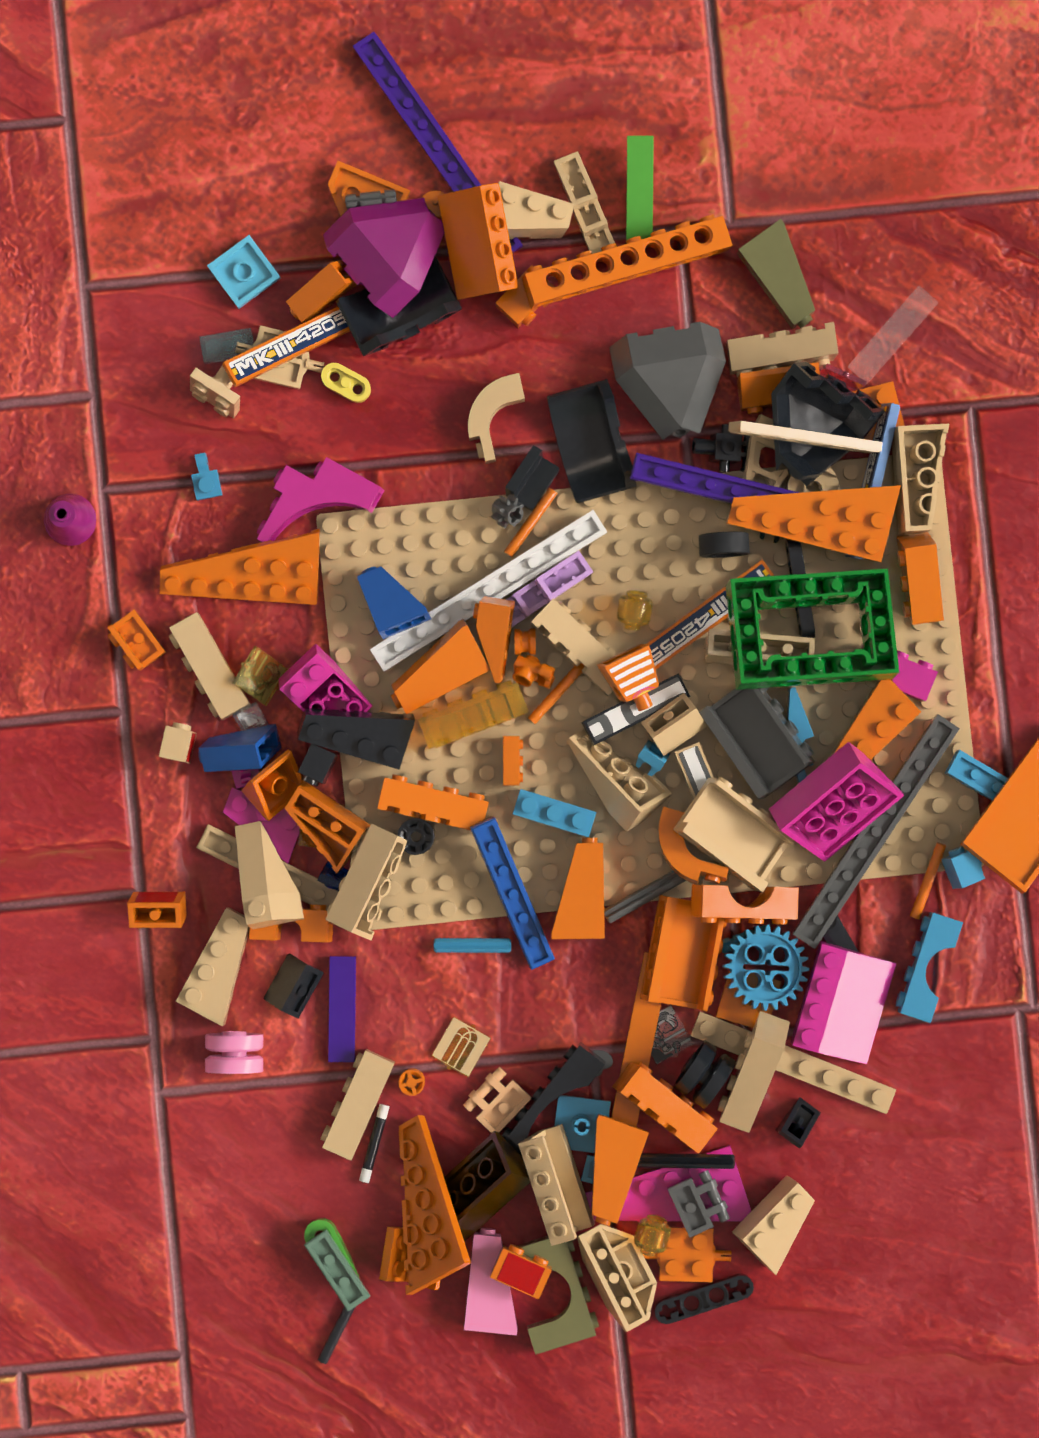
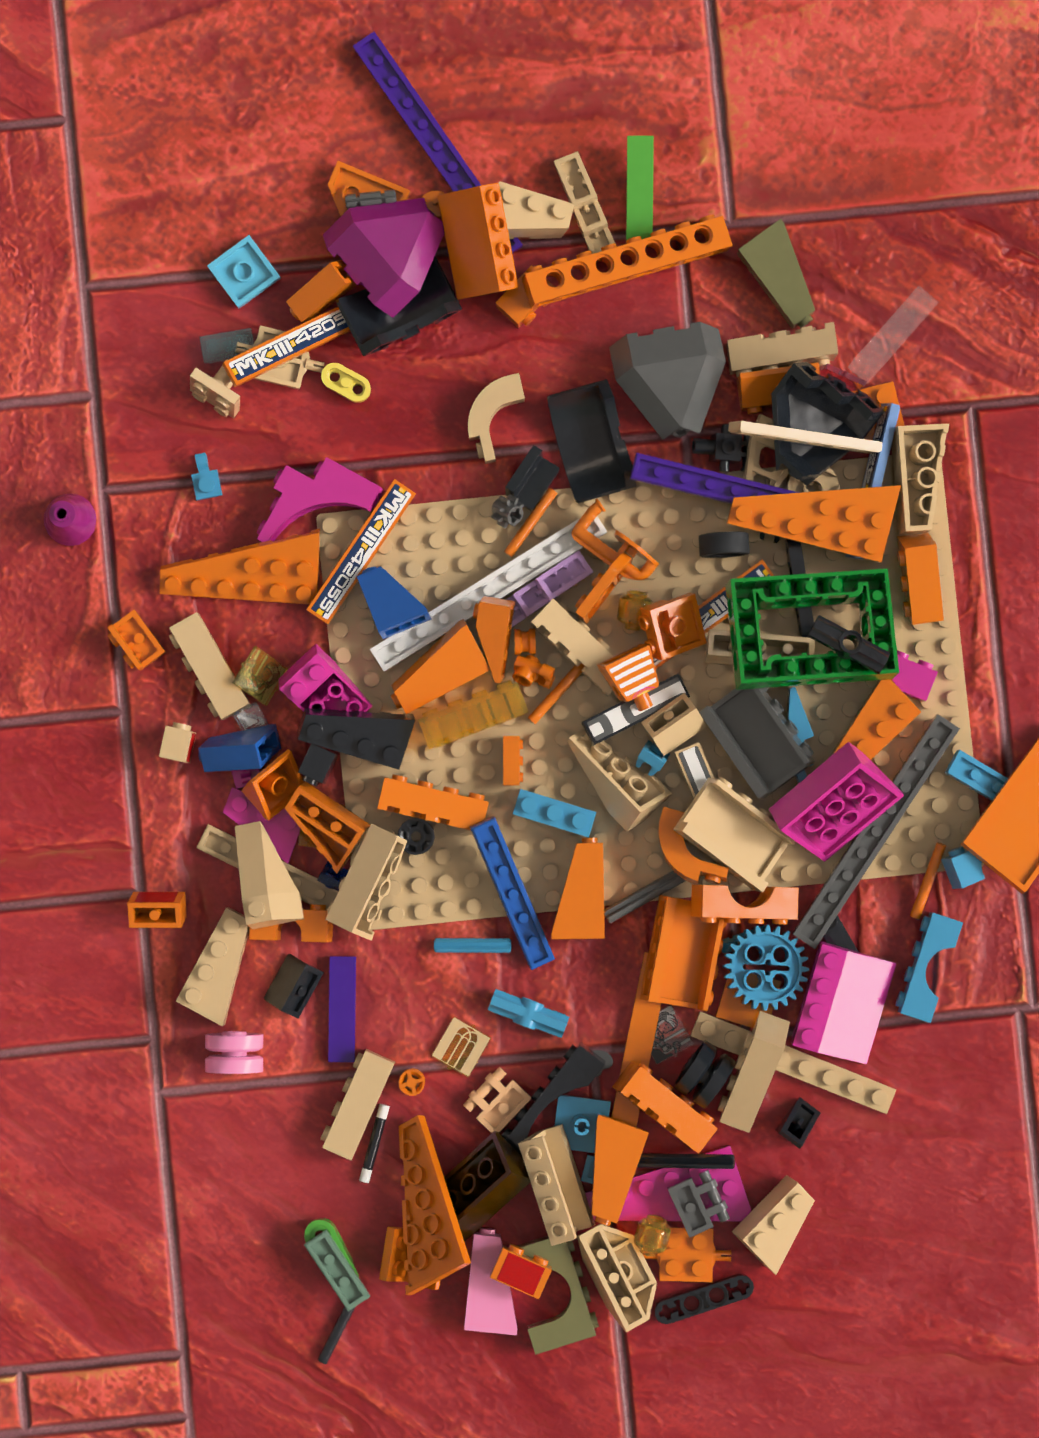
(360, 551): none -> tile
(528, 1013): none -> dark azure piece
(618, 563): none -> orange plate
(672, 626): none -> orange plate
(865, 652): none -> black piece

